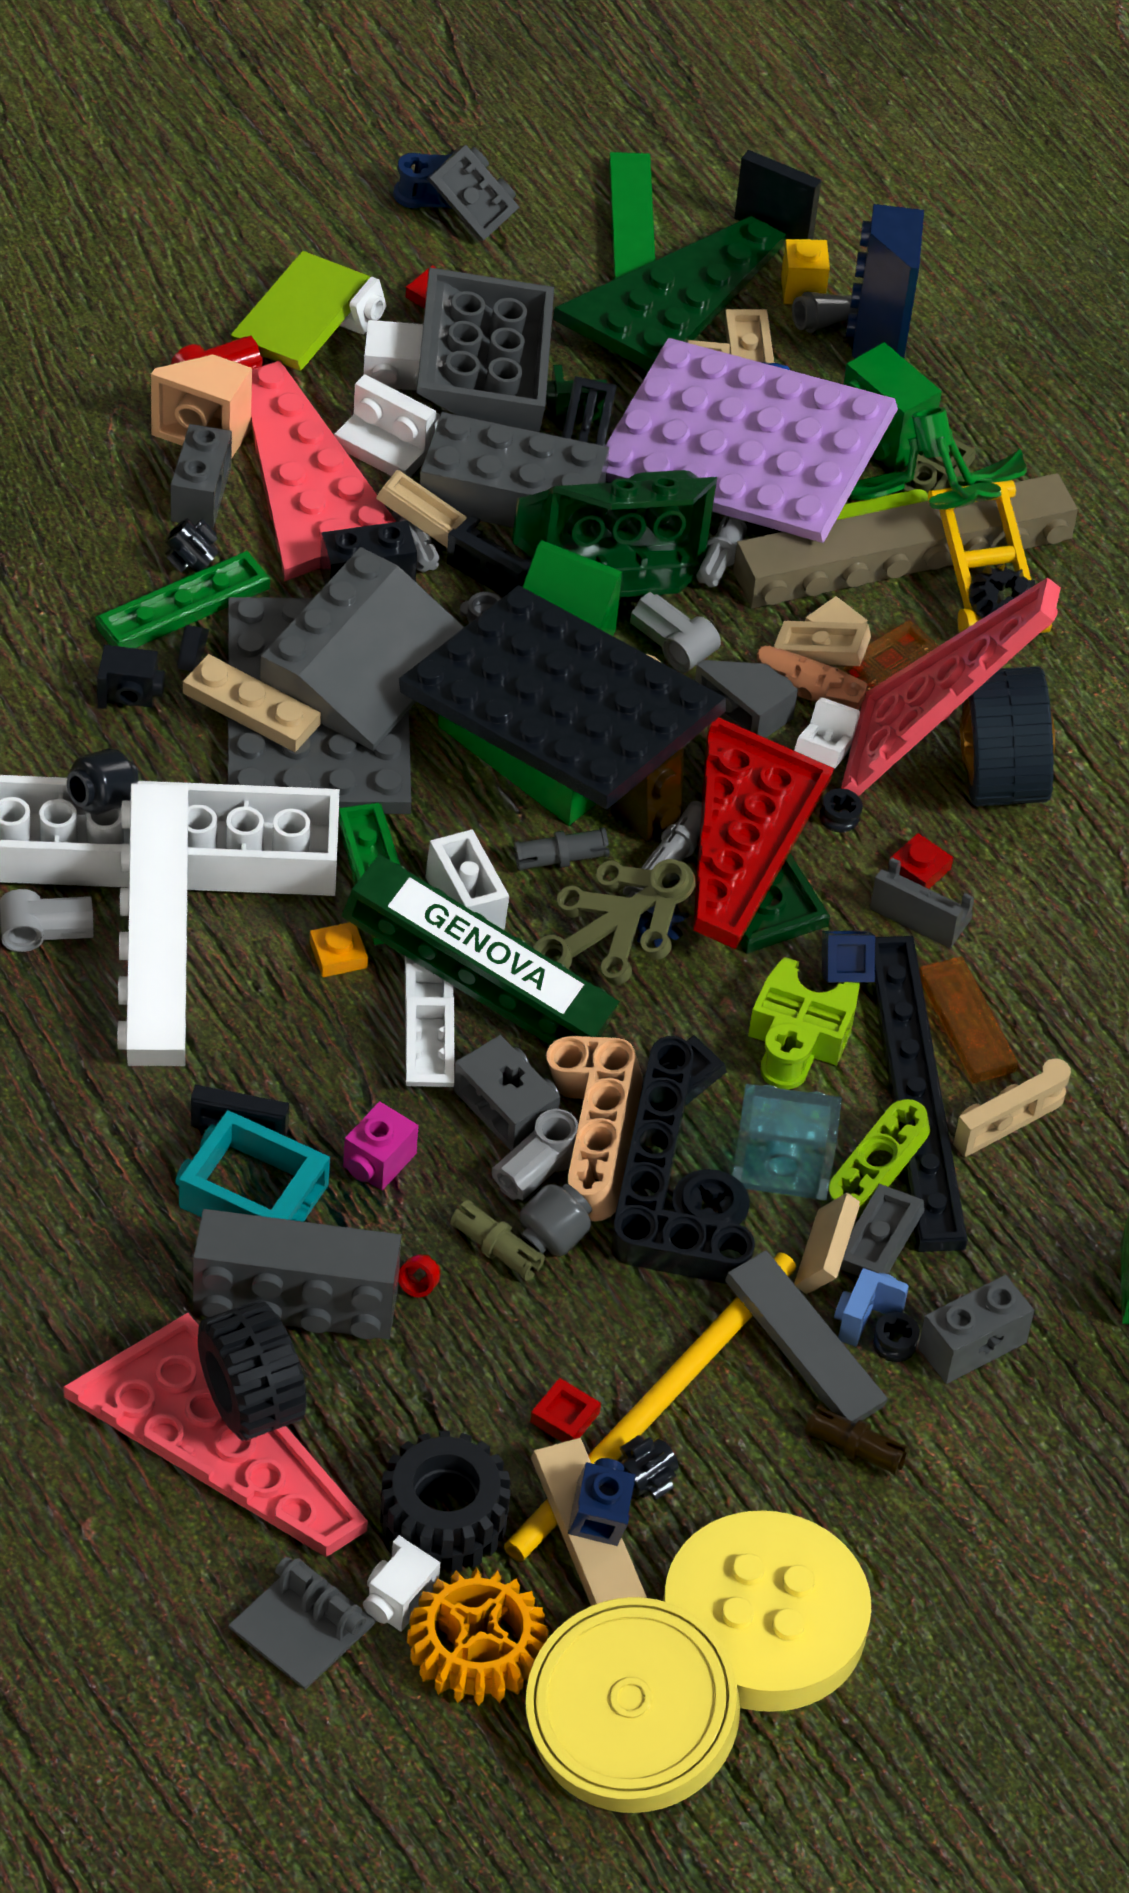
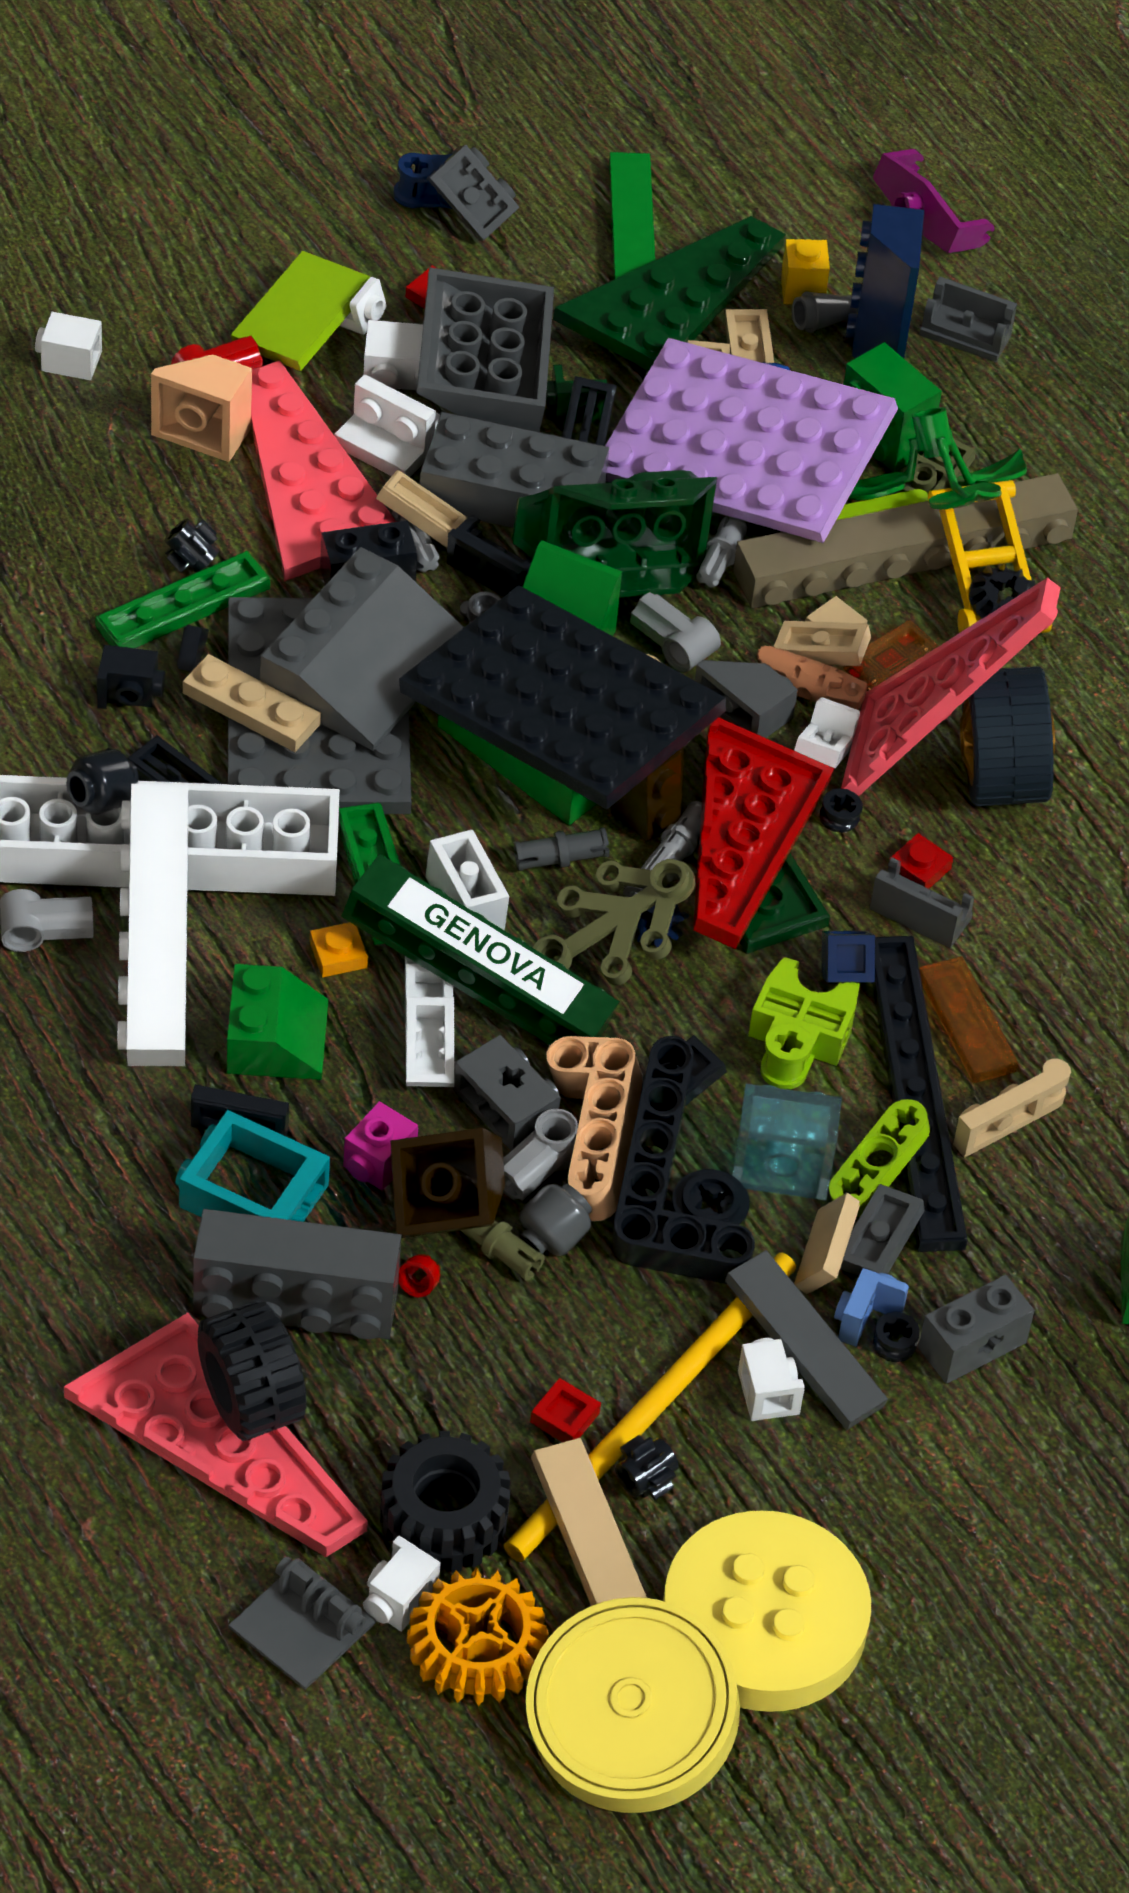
(70, 345): none -> white brick
(152, 769): none -> black tile
(201, 474): dark grey brick -> none
(275, 1024): none -> green slope
(447, 1181): none -> dark brown slope
(602, 1502): dark blue brick -> none
(769, 1380): none -> white brick
(777, 196): black tile -> none
(857, 1440): dark brown pin -> none
(908, 189): none -> magenta piece
(968, 319): none -> dark grey hinge

